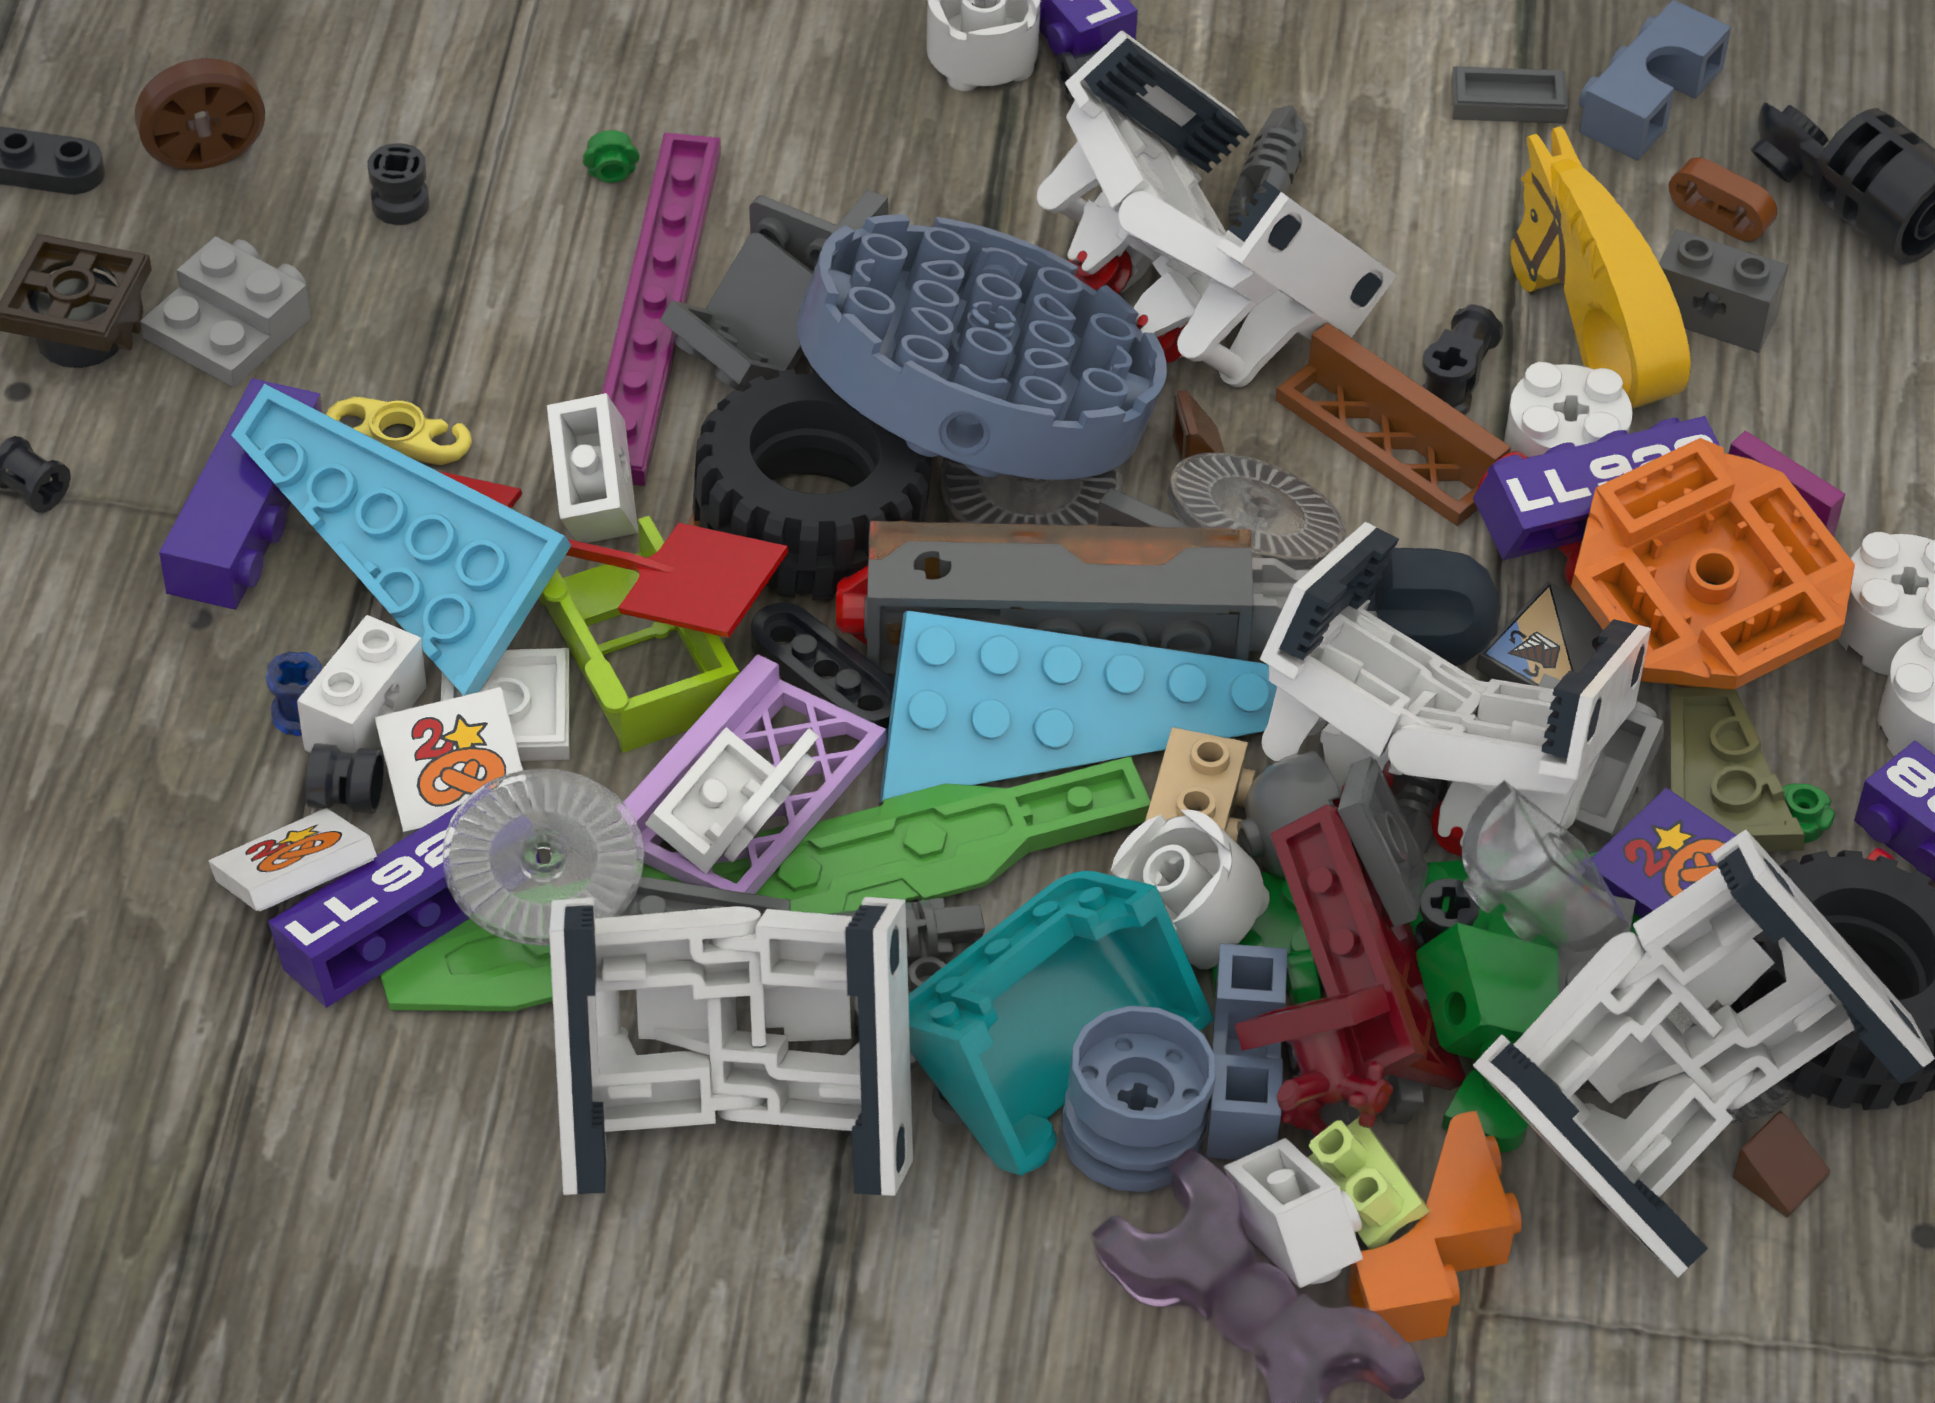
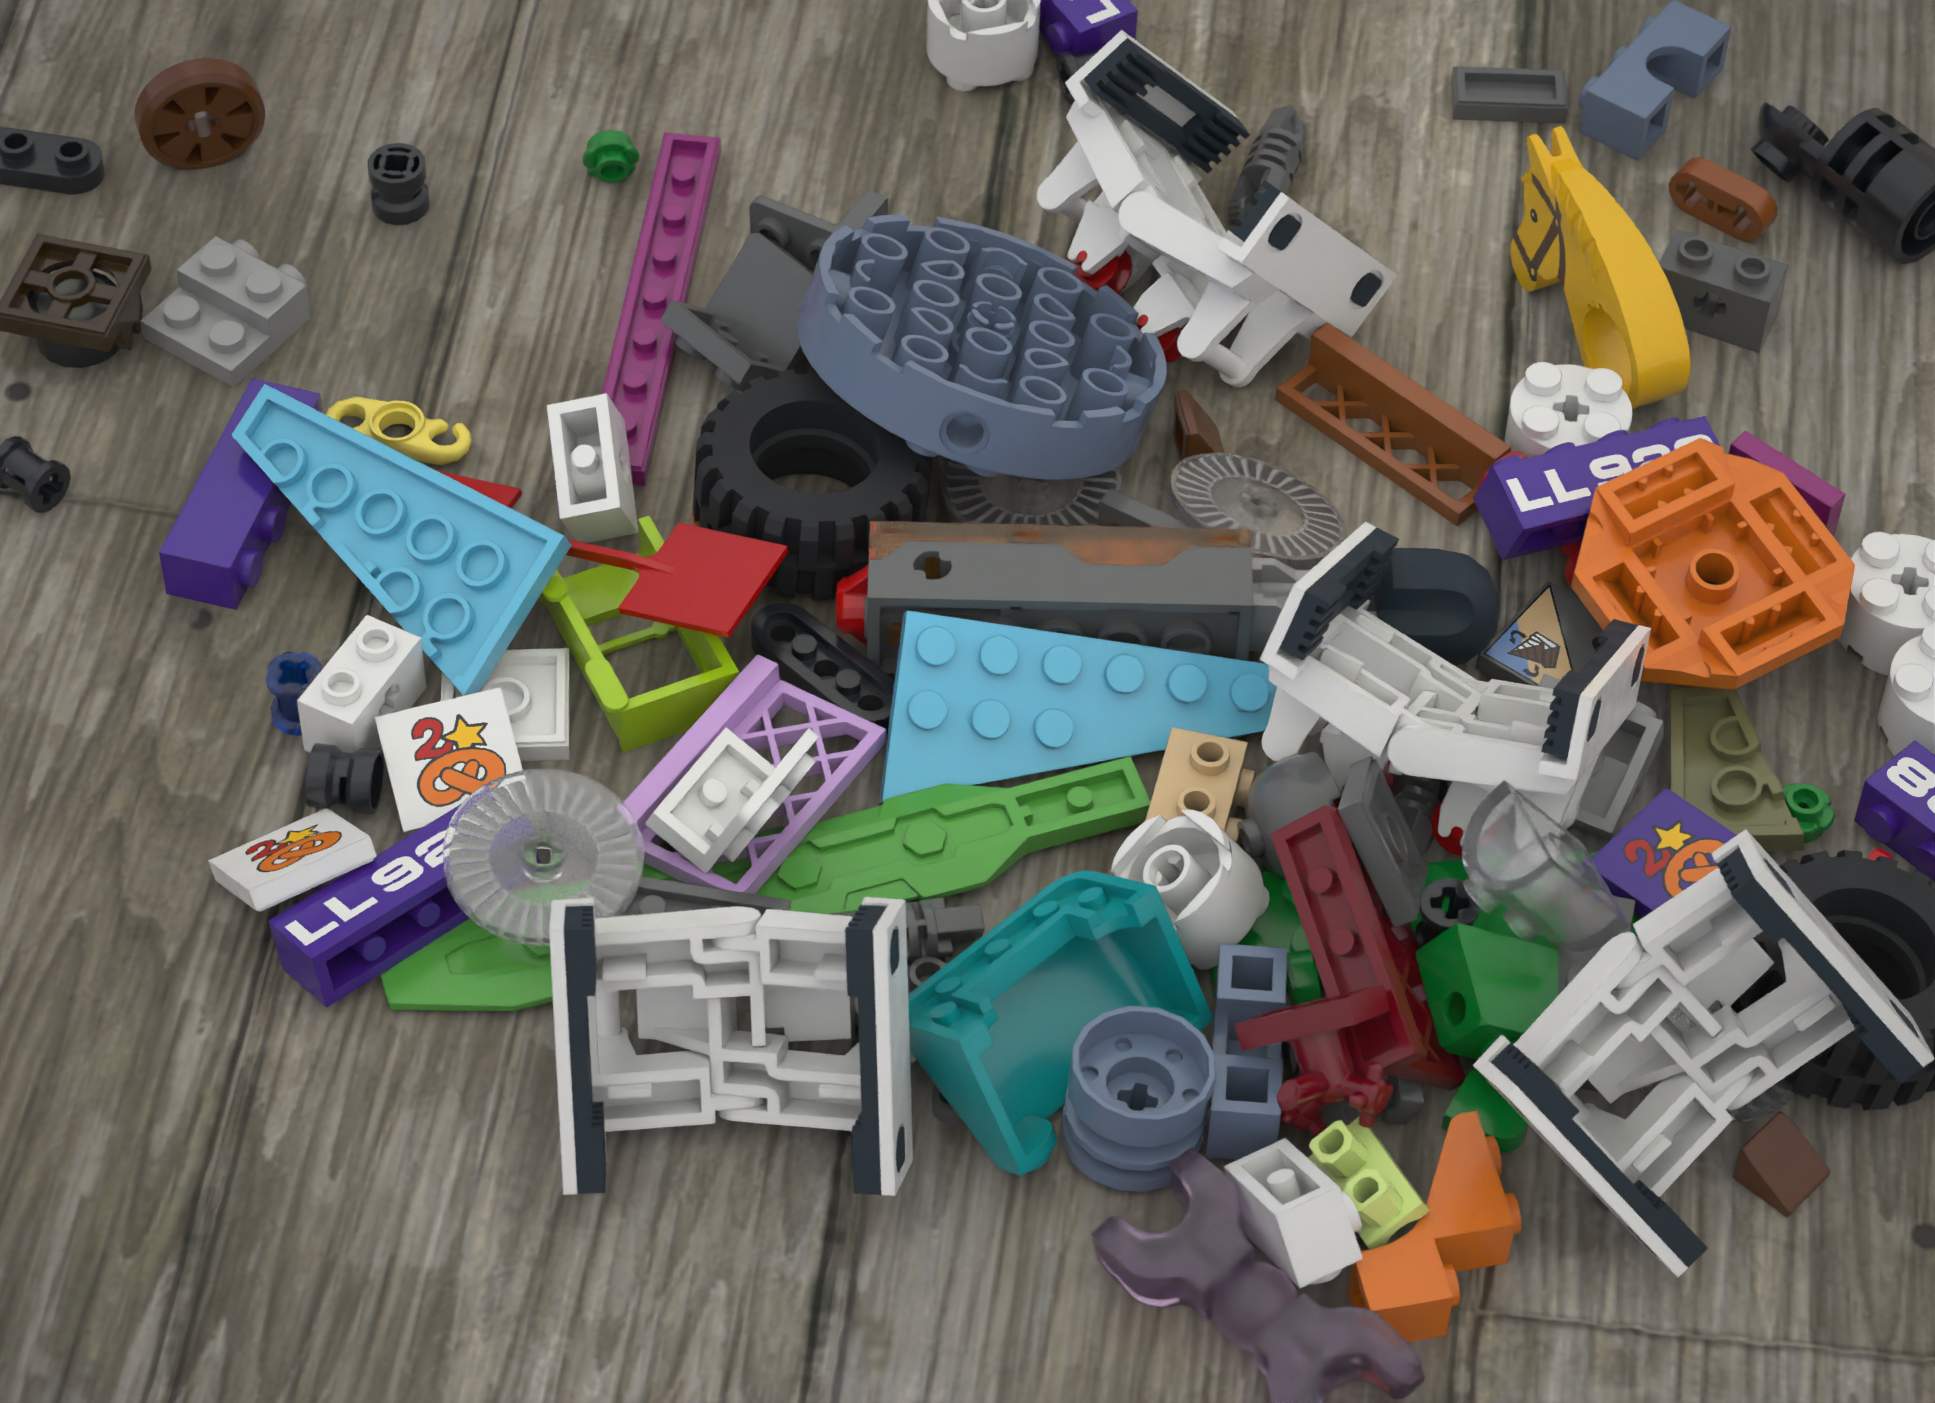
(1456, 358): black connector -> none

